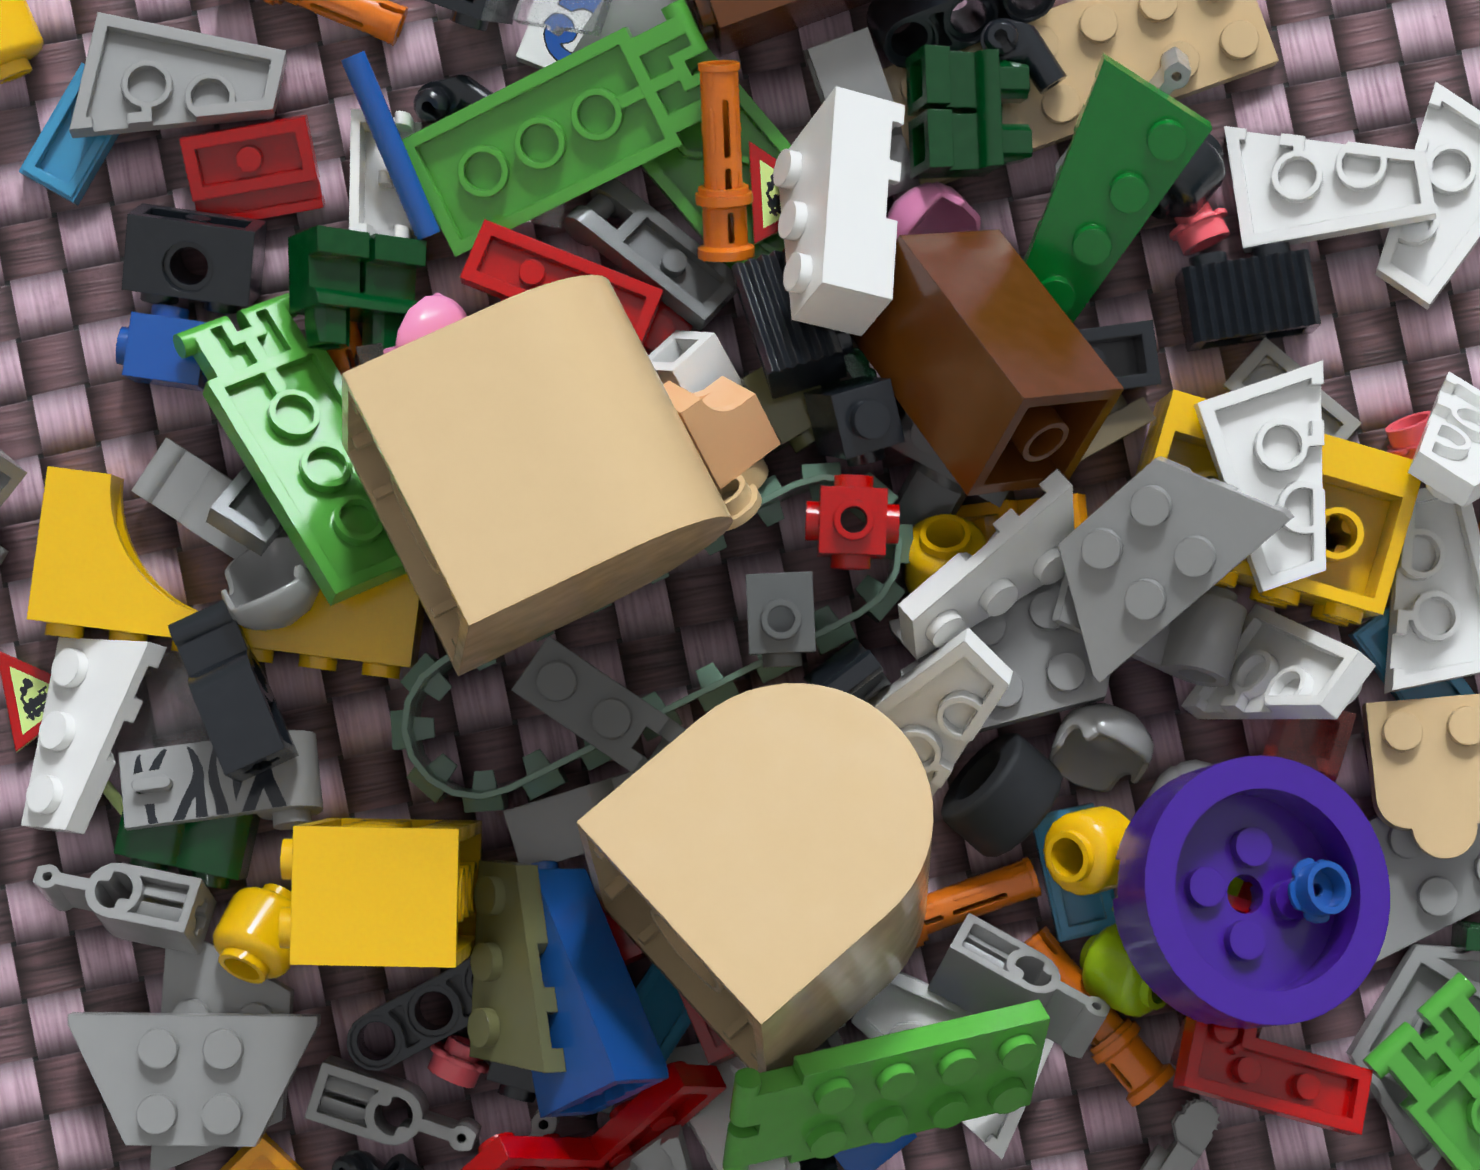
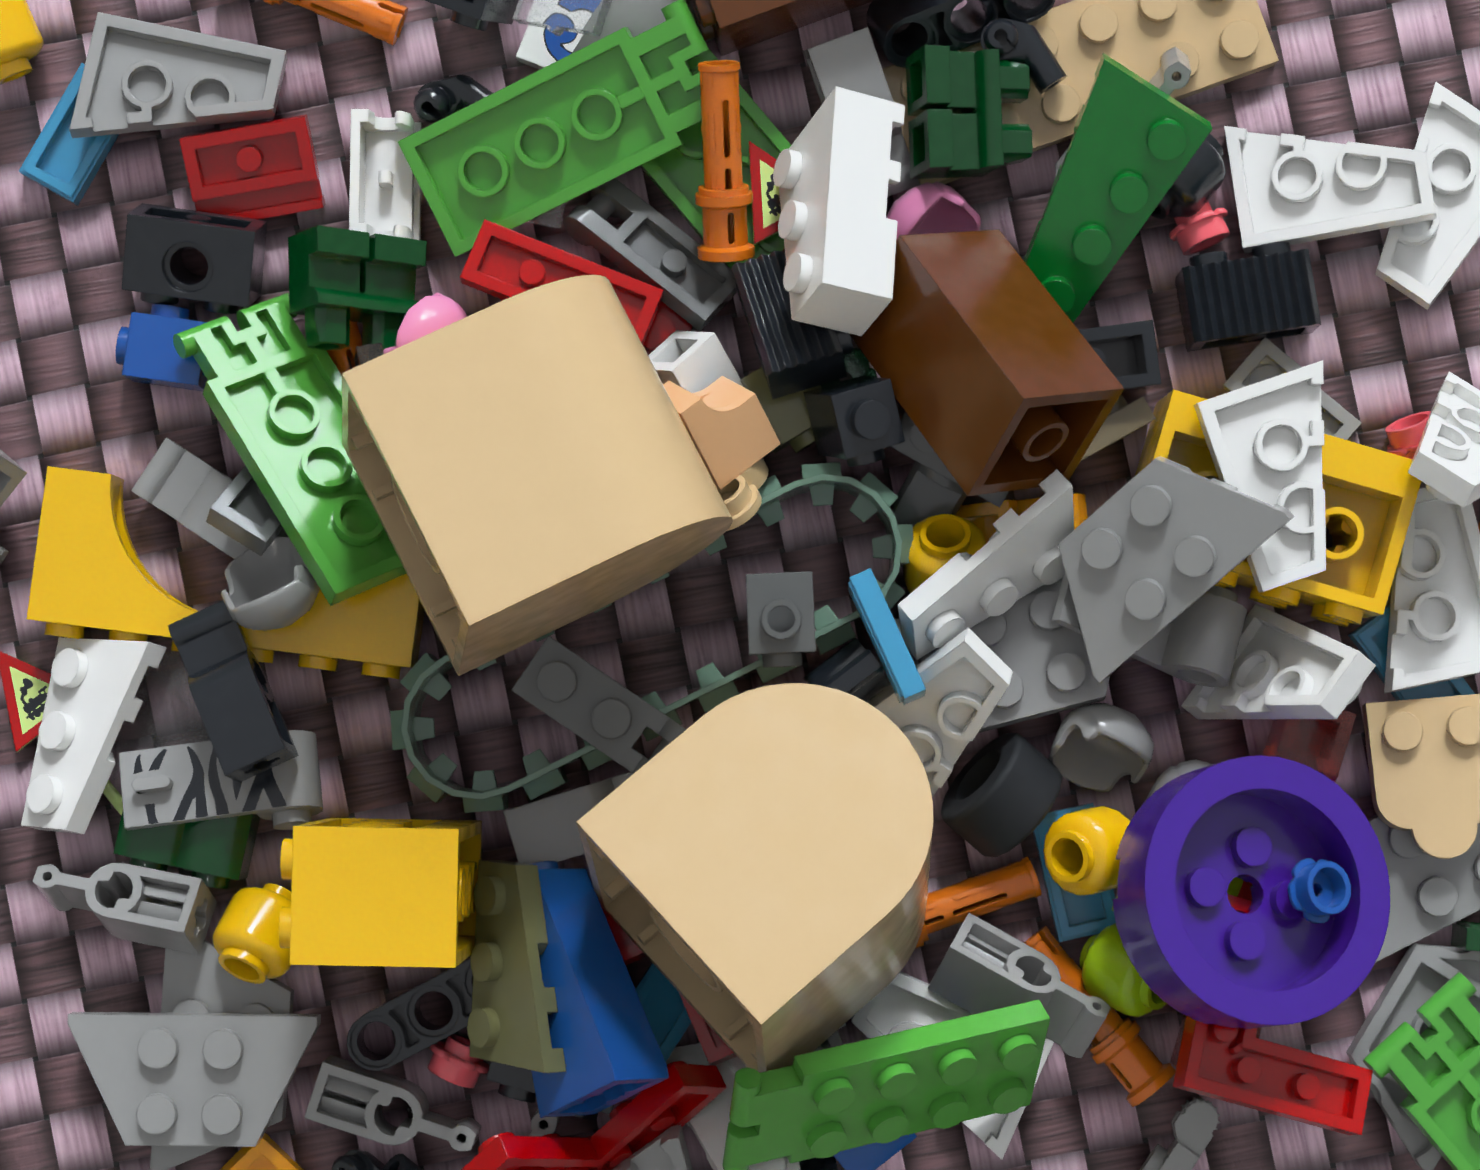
(390, 145): blue bar -> none
(845, 548): red brick -> none
(886, 637): none -> dark azure tile

